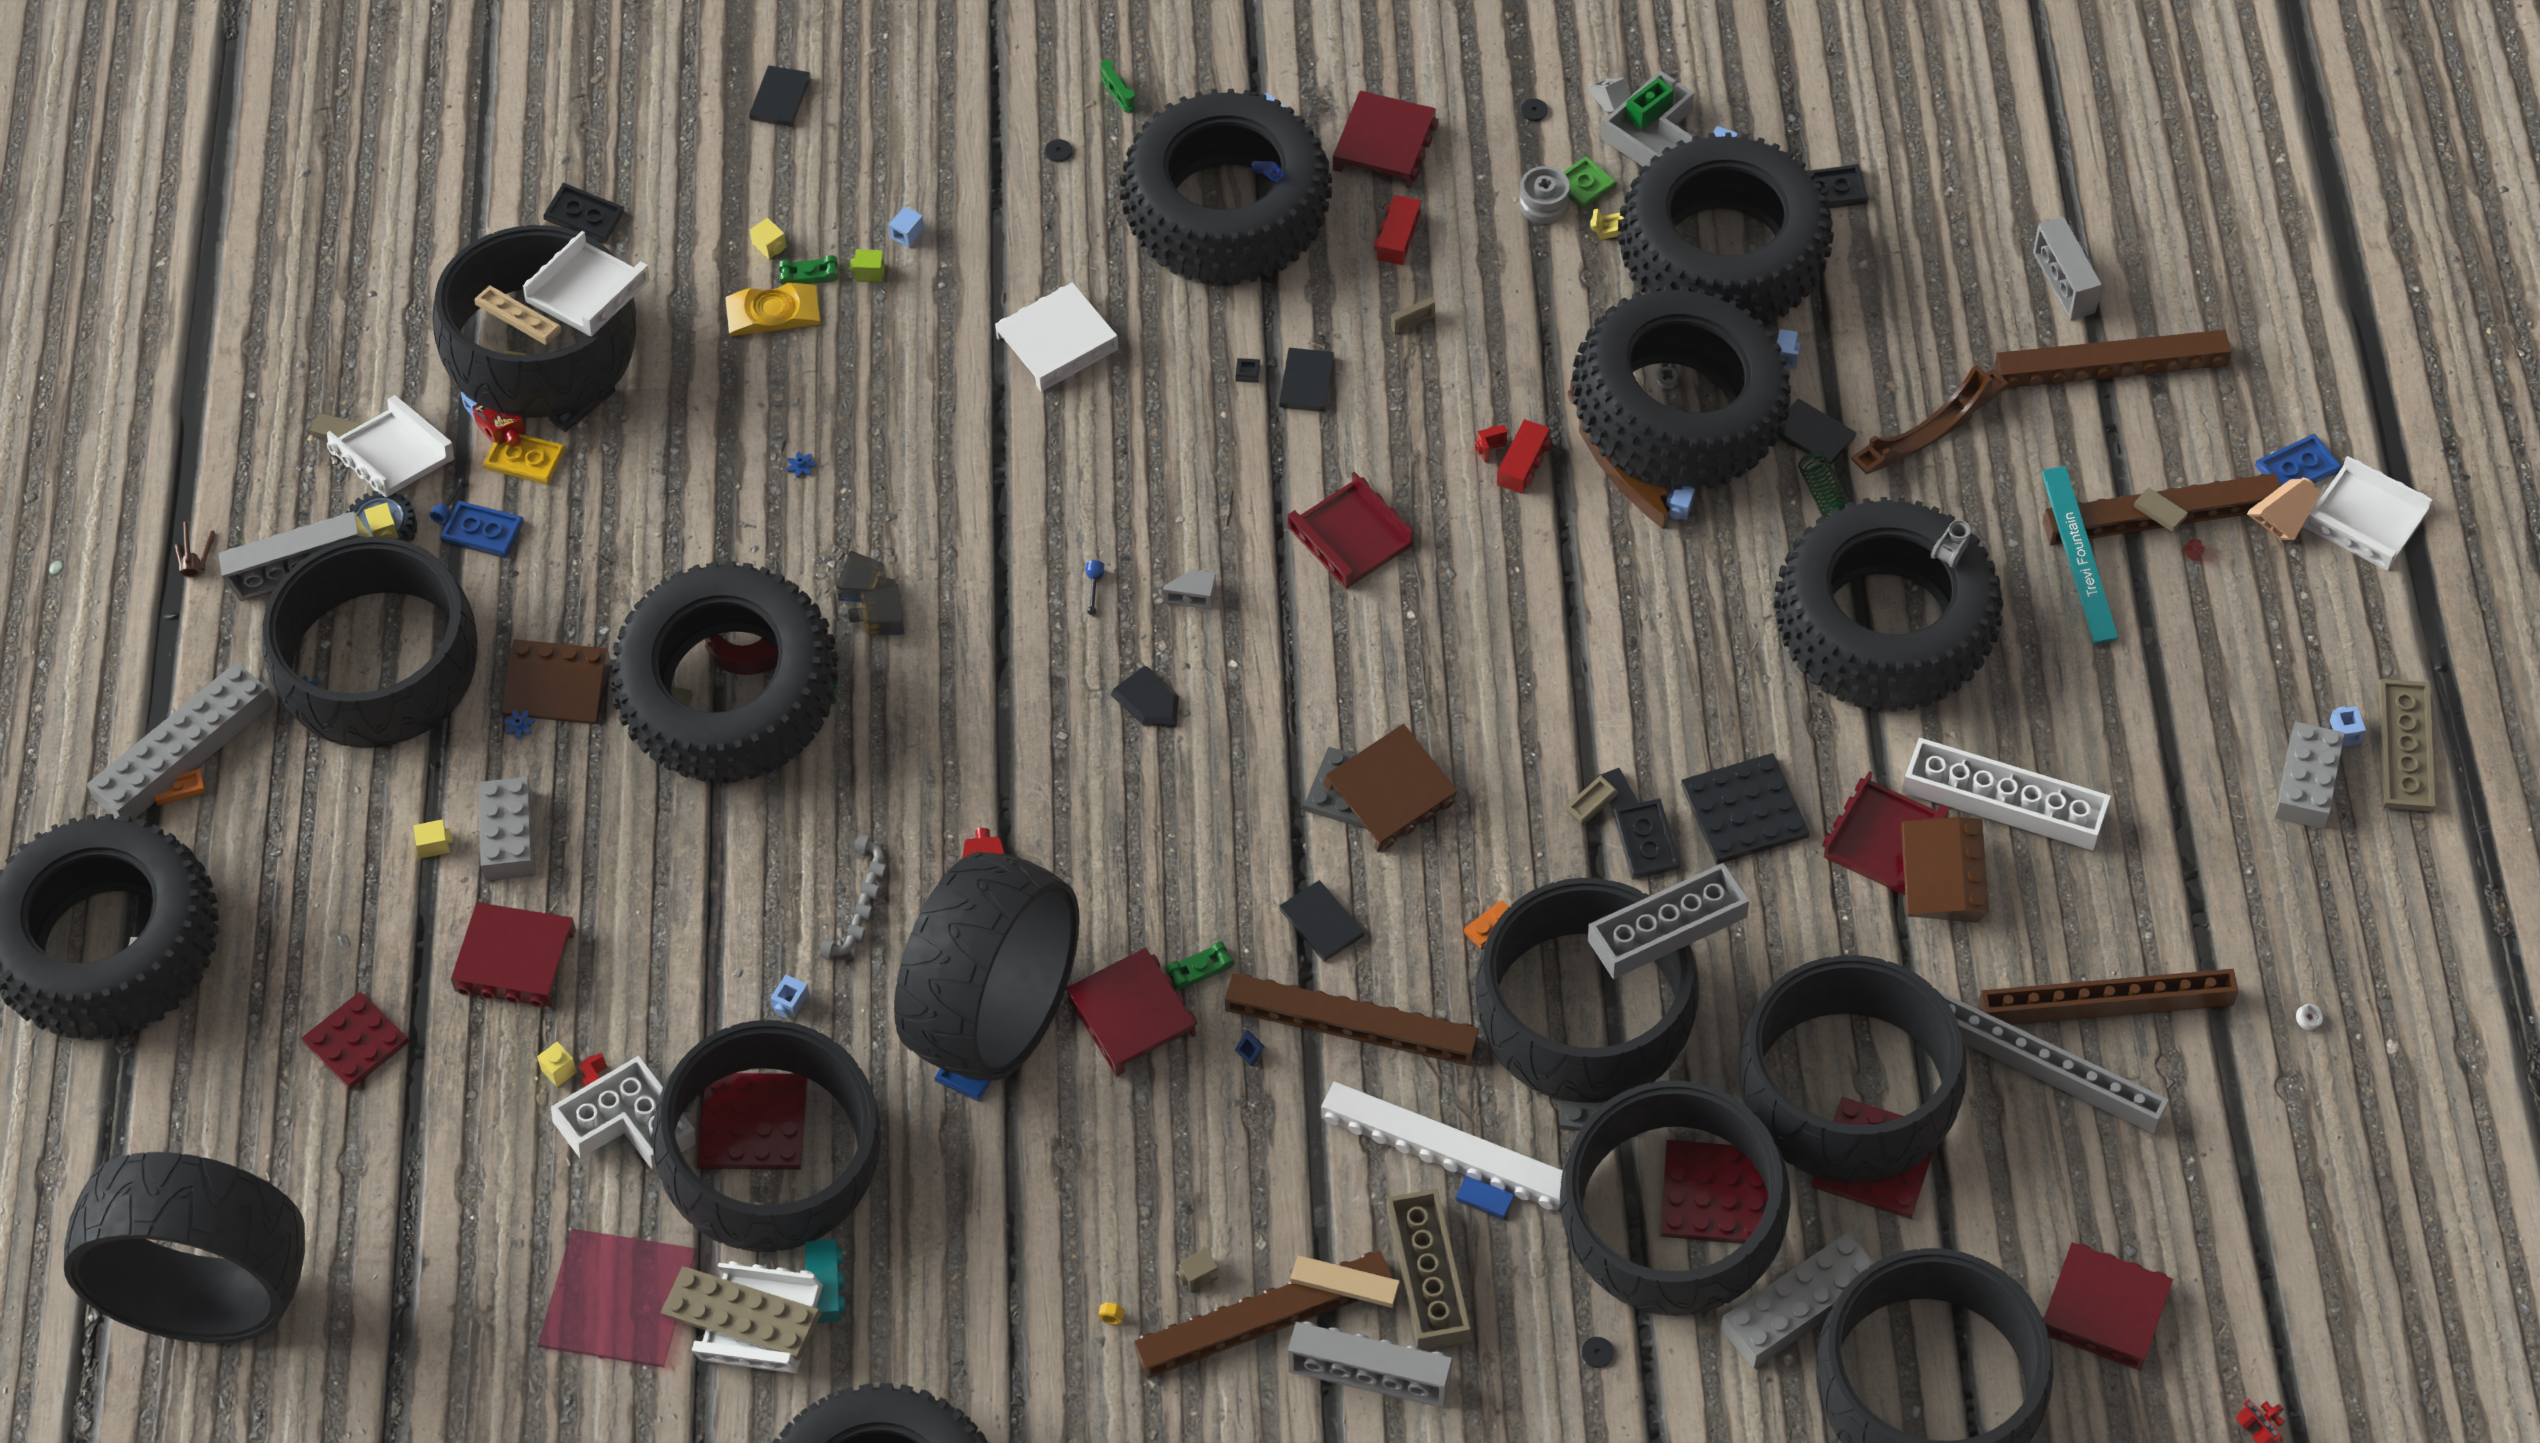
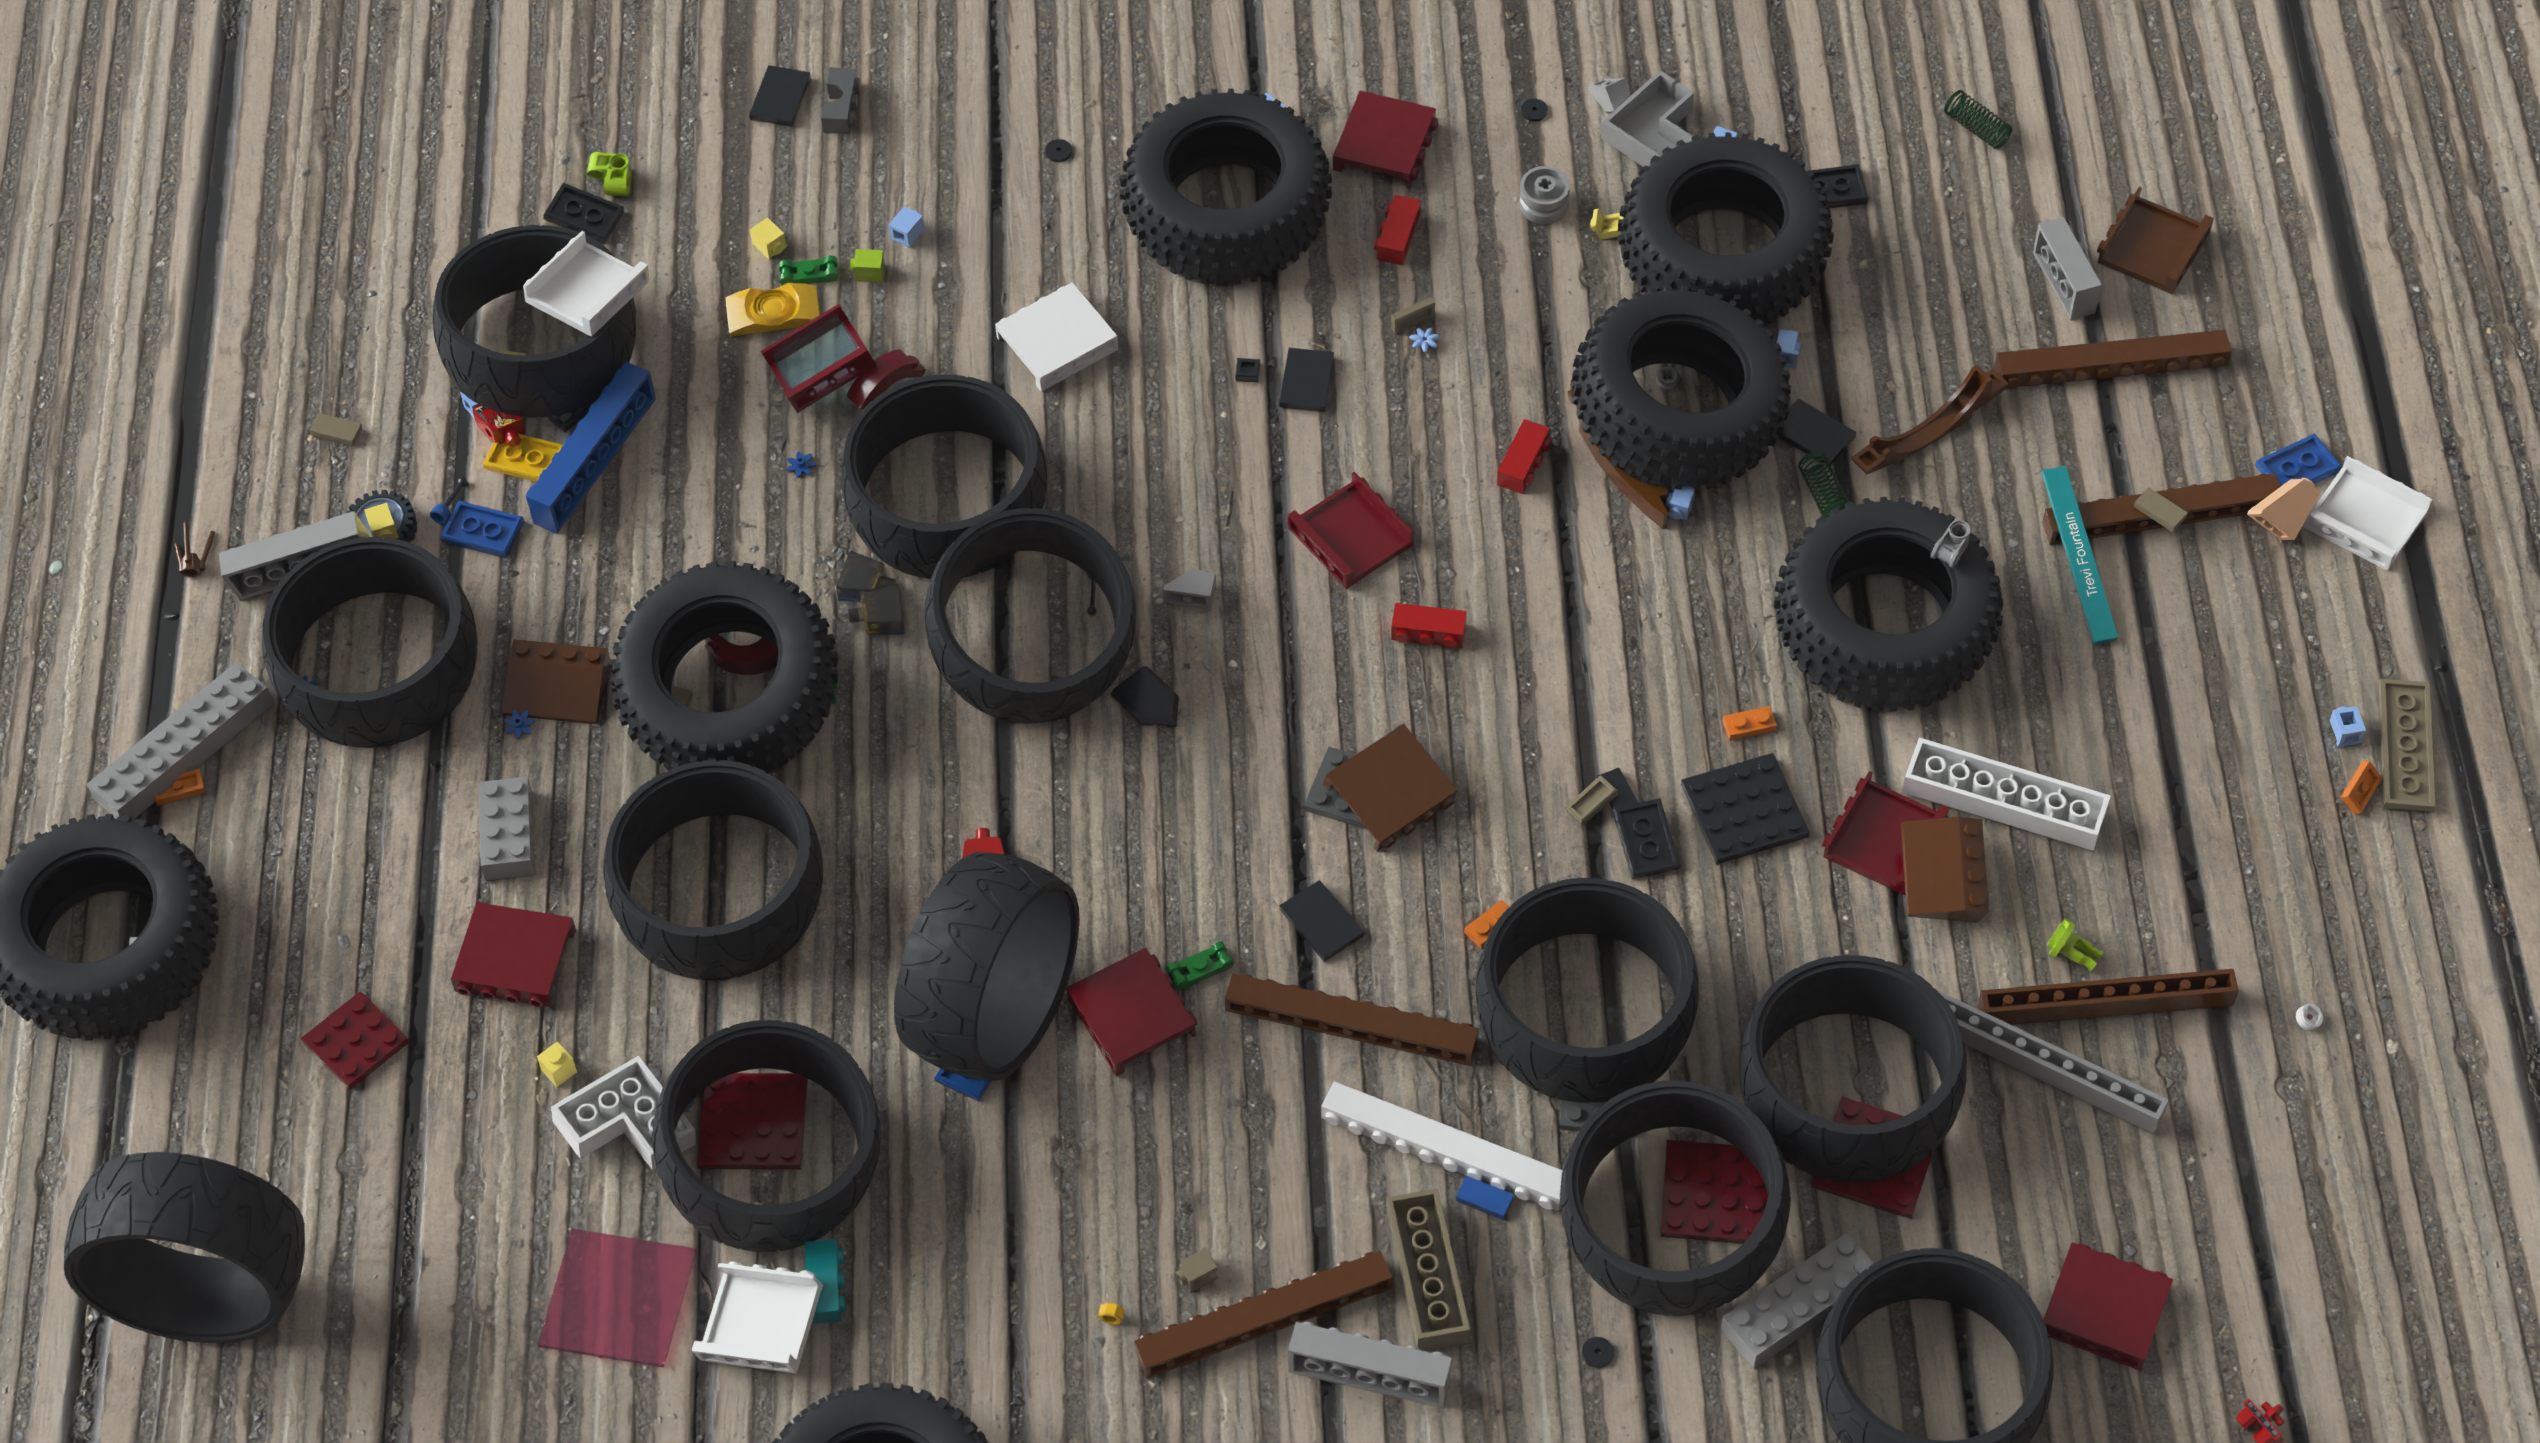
(392, 448): white panel -> none
(432, 838): light yellow brick -> none
(518, 315): tan tile -> none
(590, 447): none -> blue brick
(590, 1068): red bracket -> none
(614, 170): none -> lime piece
(698, 792): none -> black tyre
(740, 1312): dark tan plate -> none
(789, 990): light blue brick -> none
(818, 358): none -> panel
(839, 115): none -> dark grey arch
(862, 910): light grey bar -> none
(888, 370): none -> dark red arch
(923, 408): none -> black tyre
(1039, 532): none -> black tyre
(1117, 87): green plate -> none
(1249, 1048): dark blue slope -> none
(1269, 168): clear blue arm -> none
(1344, 1281): tan tile -> none
(1424, 339): none -> light blue plant
(1428, 625): none -> red brick
(1490, 439): red bracket -> none
(1588, 182): bright green tile -> none
(1649, 103): green brick -> none
(1668, 920): light grey brick -> none
(1749, 723): none -> orange plate
(1962, 103): none -> dark green piece
(2065, 939): none -> lime piece
(2153, 243): none -> reddish brown panel
(2190, 552): clear red hinge -> none
(2309, 775): light grey brick -> none
(2361, 787): none -> orange plate

